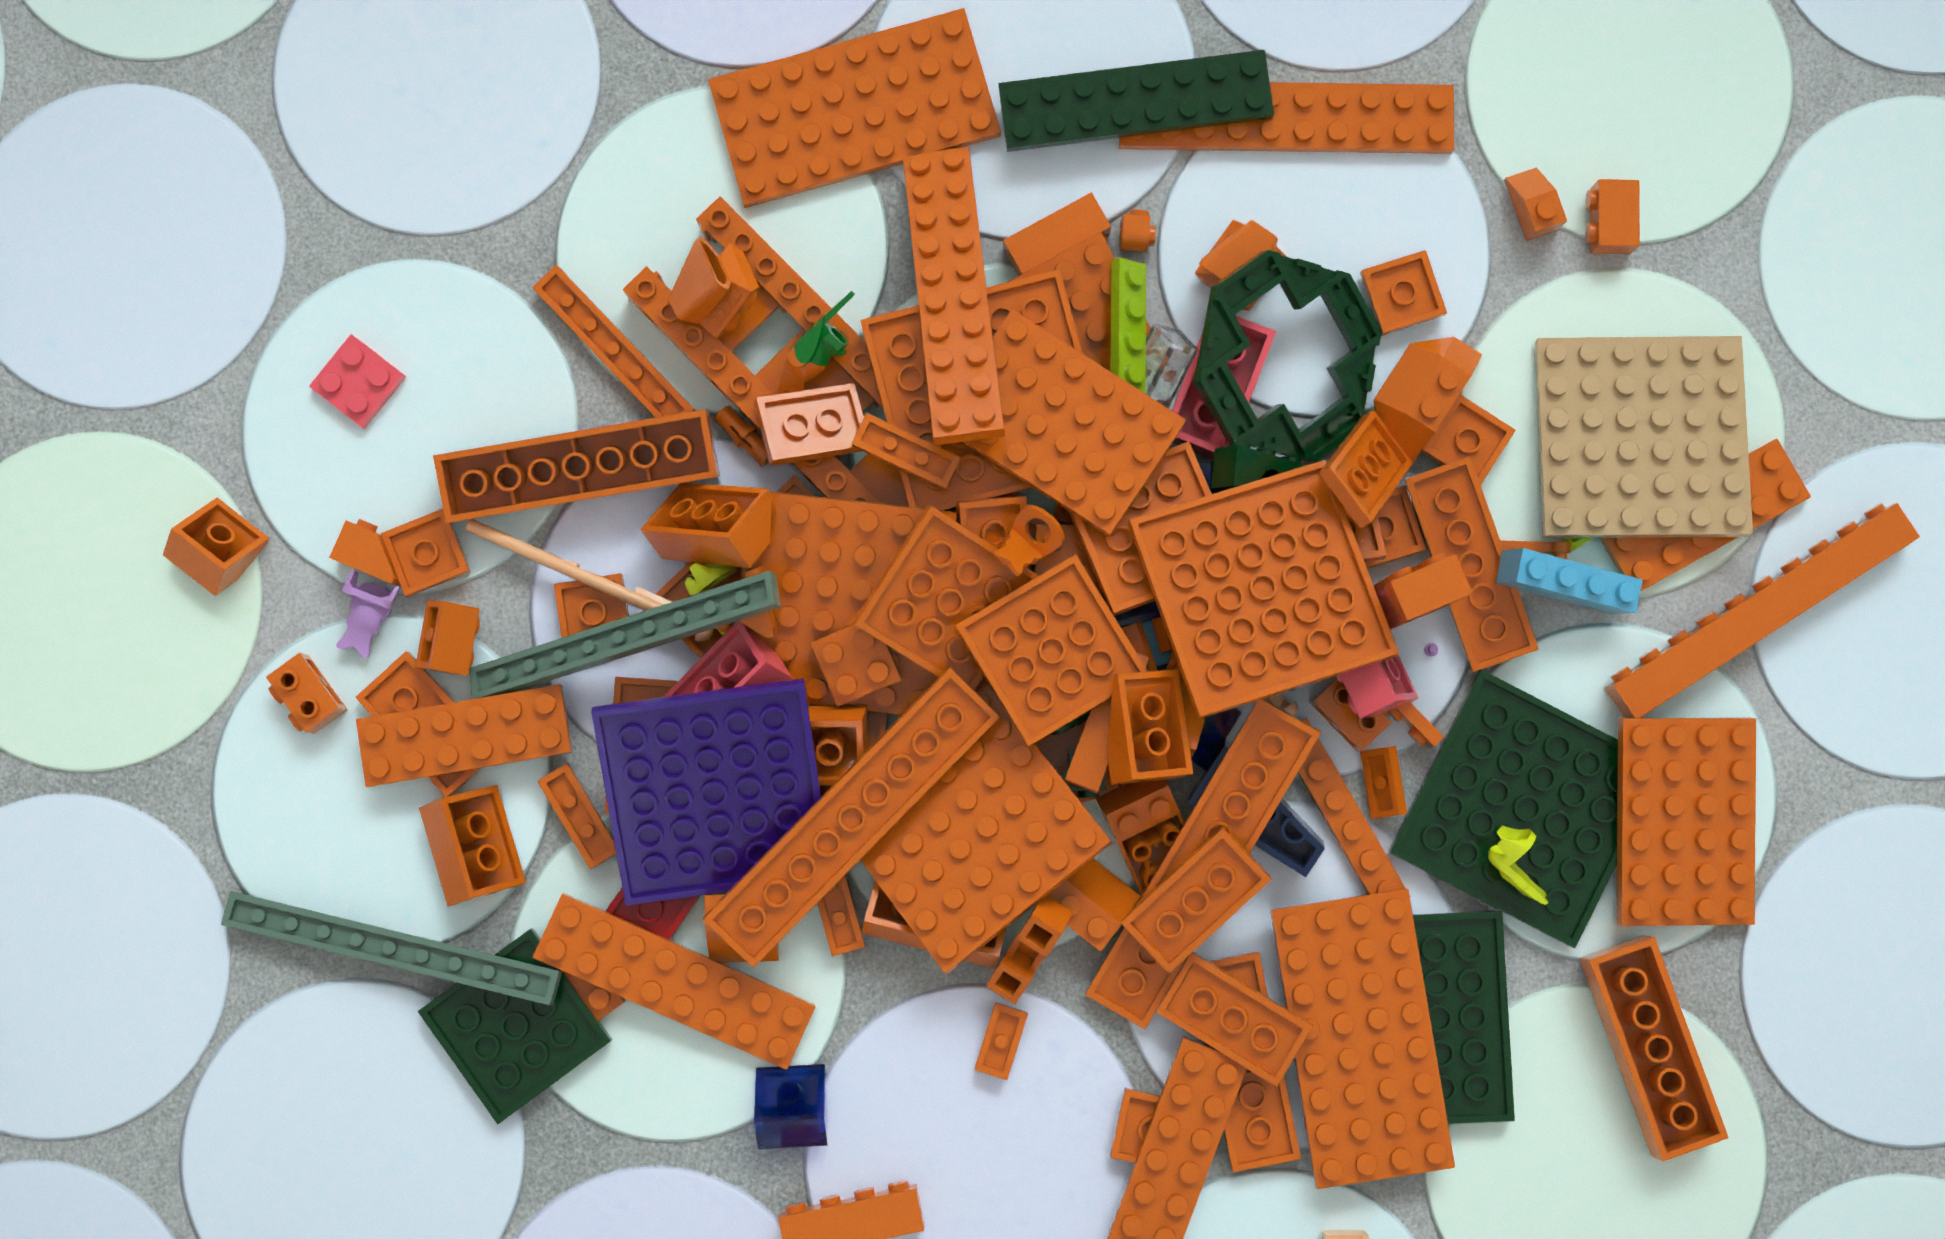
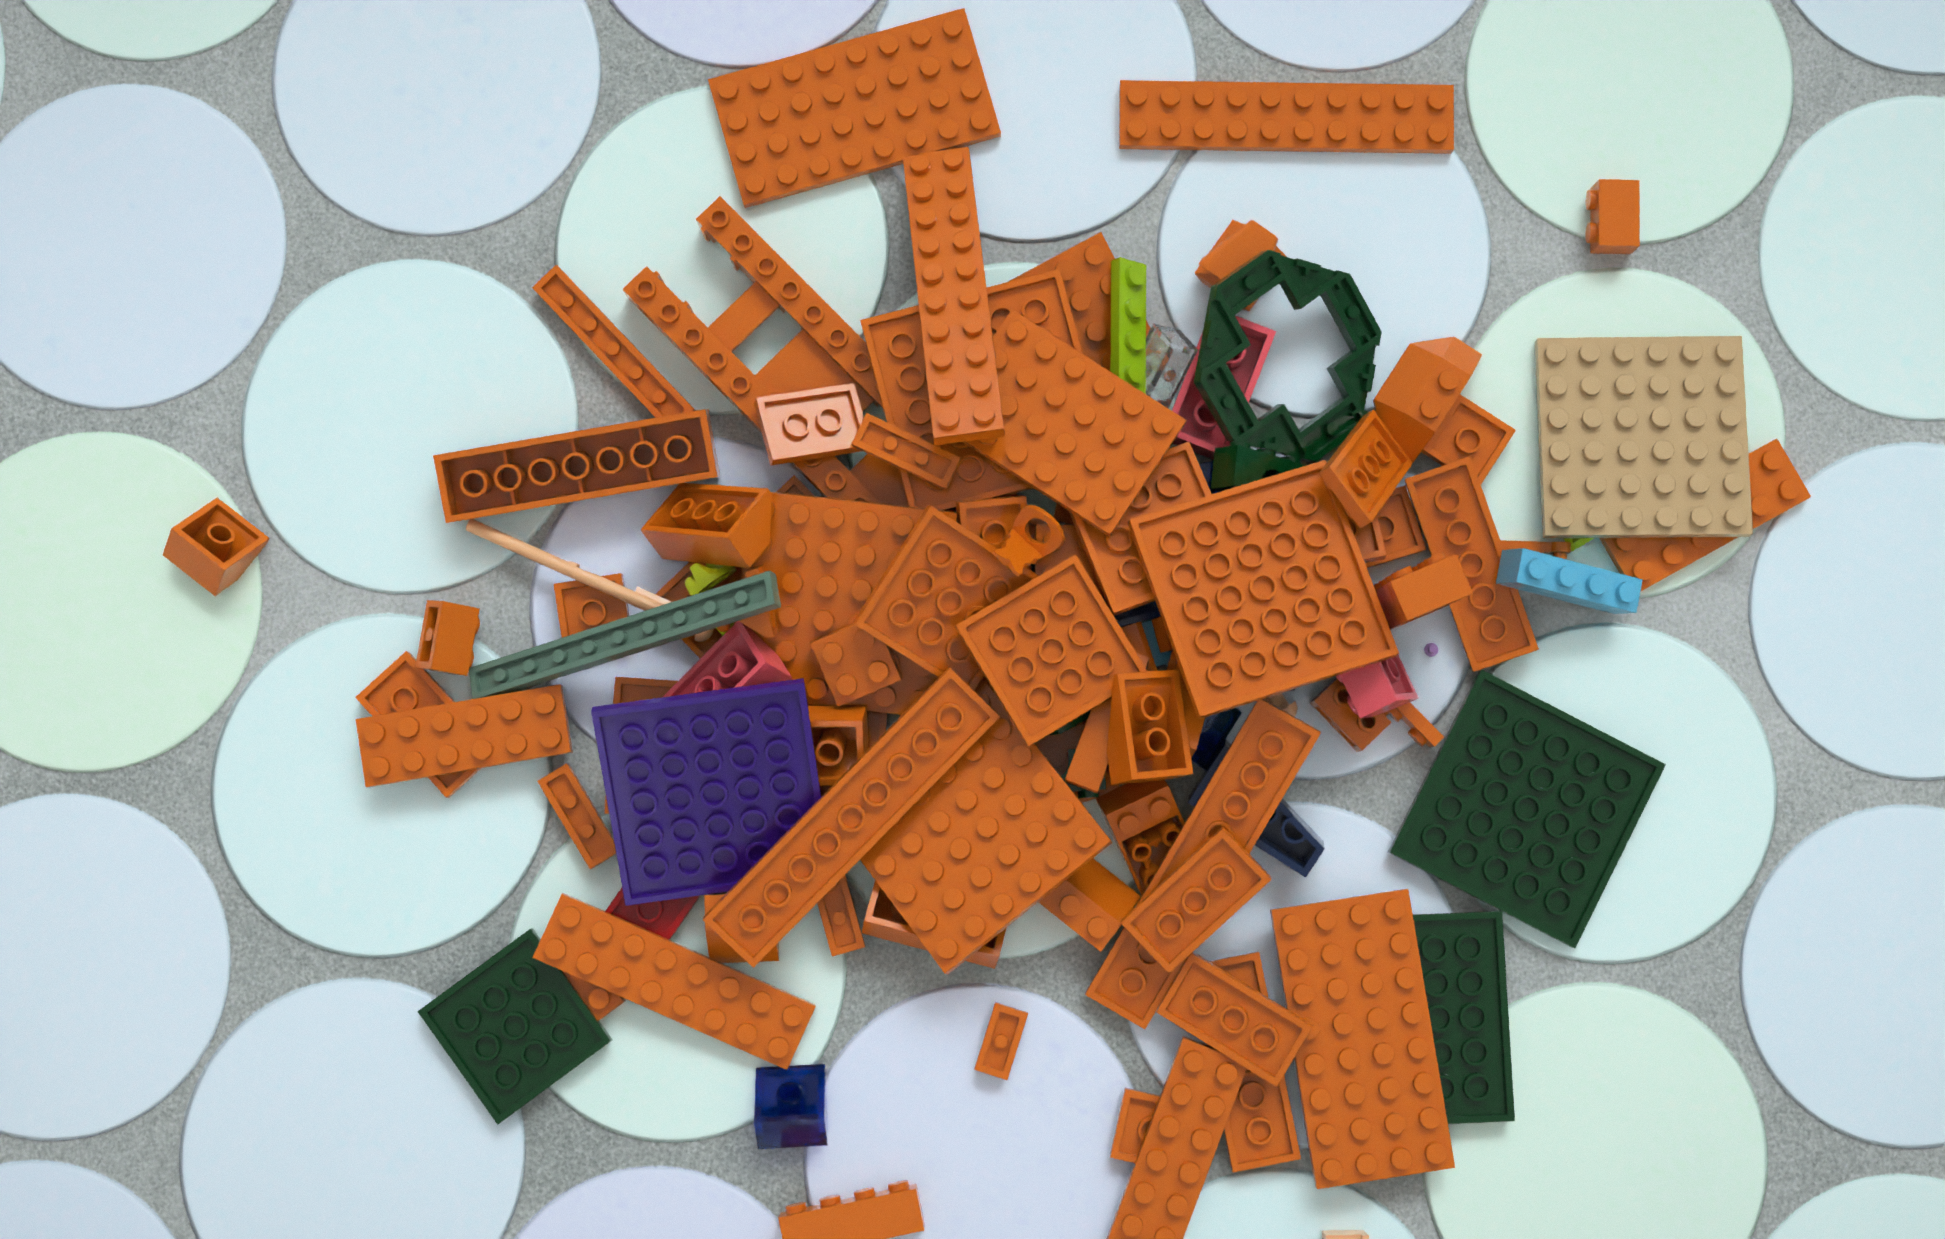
(305, 694): orange brick -> none
(357, 381): coral plate -> none
(364, 550): orange slope -> none
(369, 607): lavender hair -> none
(392, 948): sand green plate -> none
(425, 553): orange plate -> none
(472, 845): orange slope -> none
(714, 288): orange piece -> none
(743, 434): orange pin -> none
(813, 351): green animal -> none
(1029, 948): orange arch -> none
(1056, 233): orange brick -> none
(1135, 100): dark green plate -> none
(1136, 231): orange plate -> none
(1347, 822): orange plate -> none
(1383, 782): orange plate -> none
(1403, 292): orange plate -> none
(1510, 848): neon yellow hair -> none
(1535, 203): orange slope -> none
(1653, 1048): orange brick -> none
(1686, 821): orange plate -> none
(1762, 611): orange brick -> none

